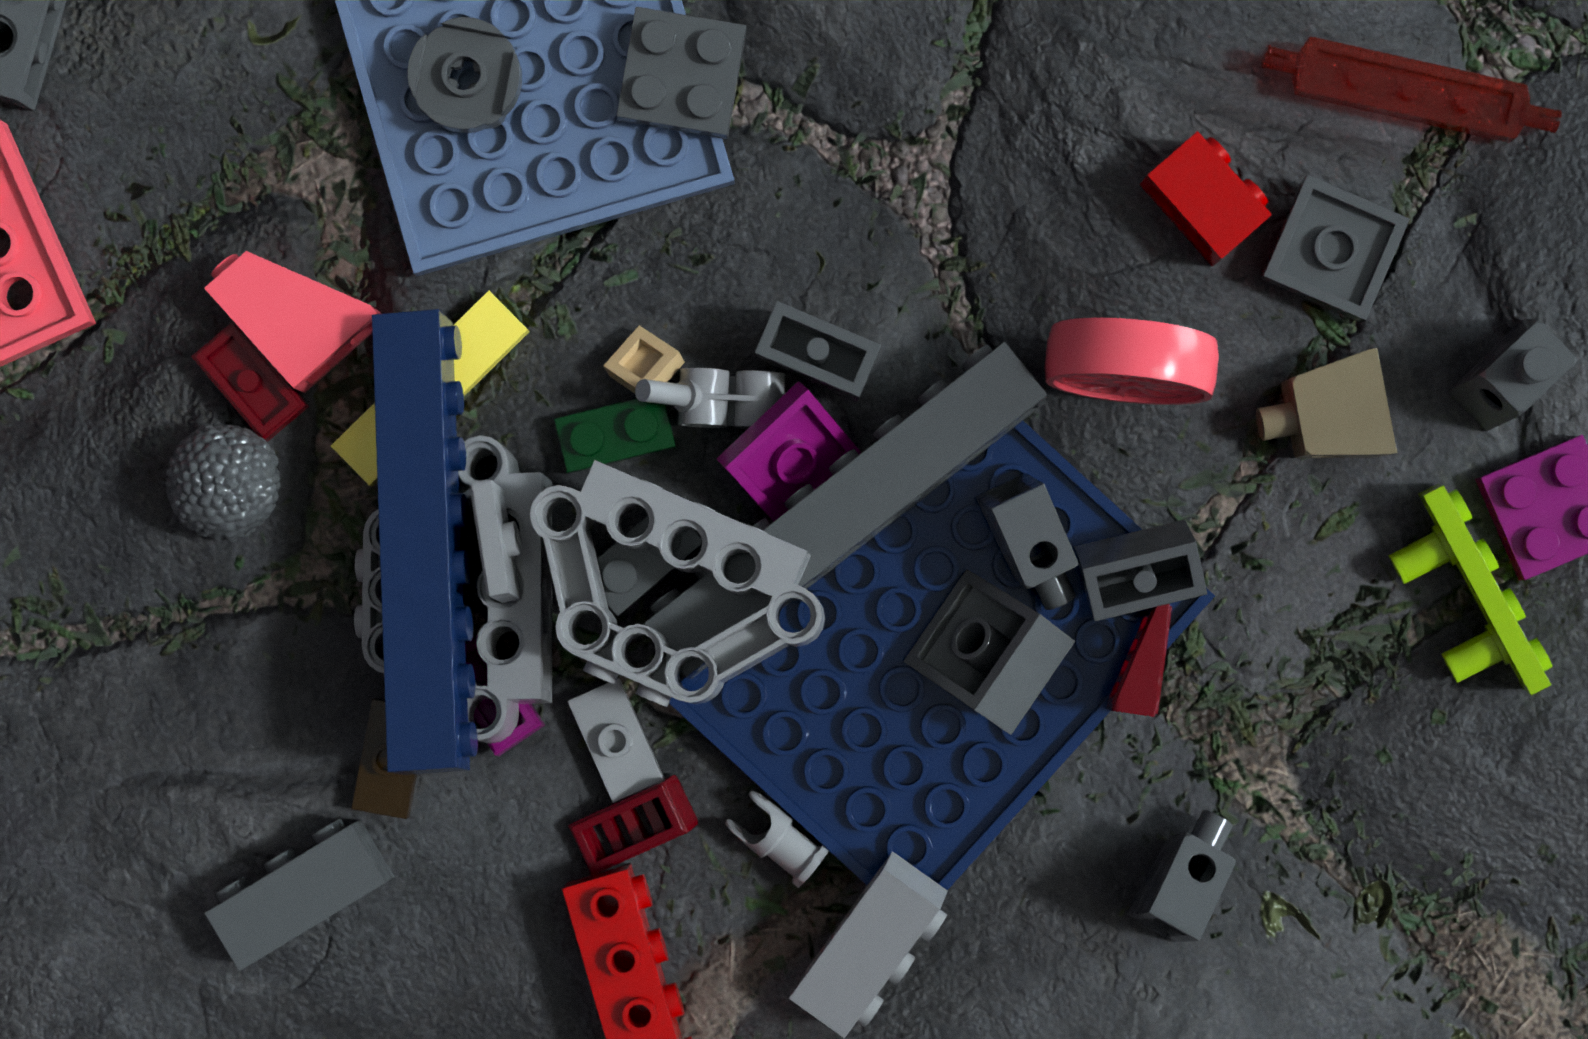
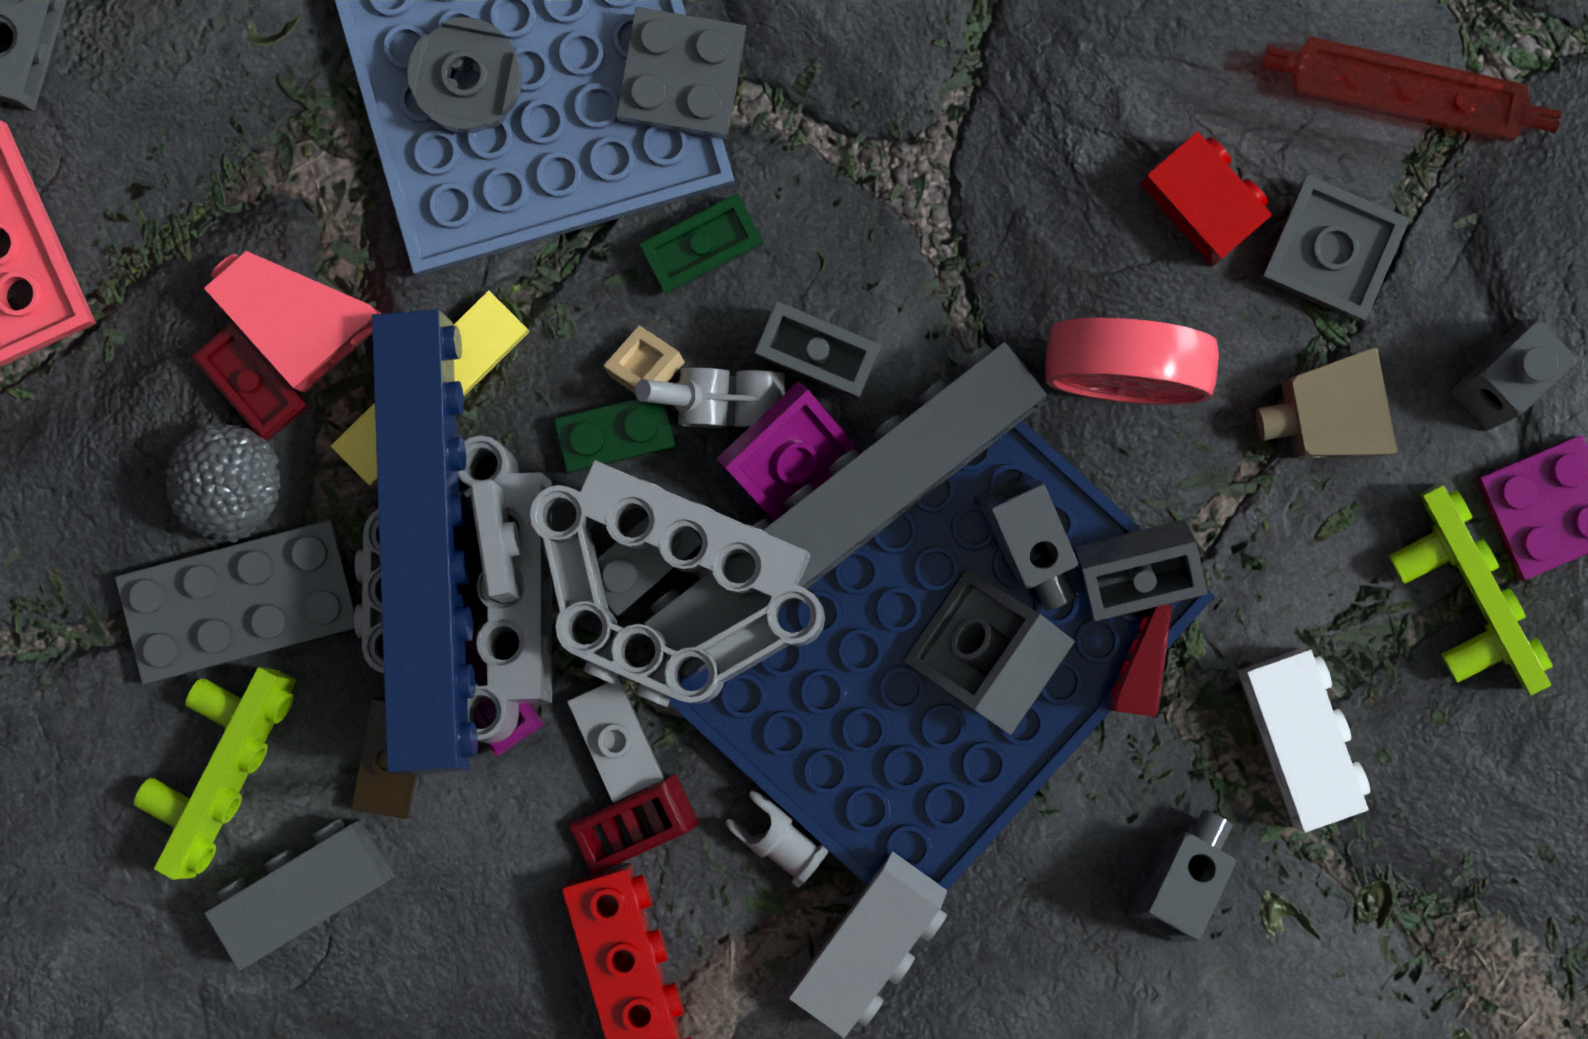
(217, 793): none -> lime plate
(237, 601): none -> dark grey plate
(701, 244): none -> dark green plate
(1305, 739): none -> white brick

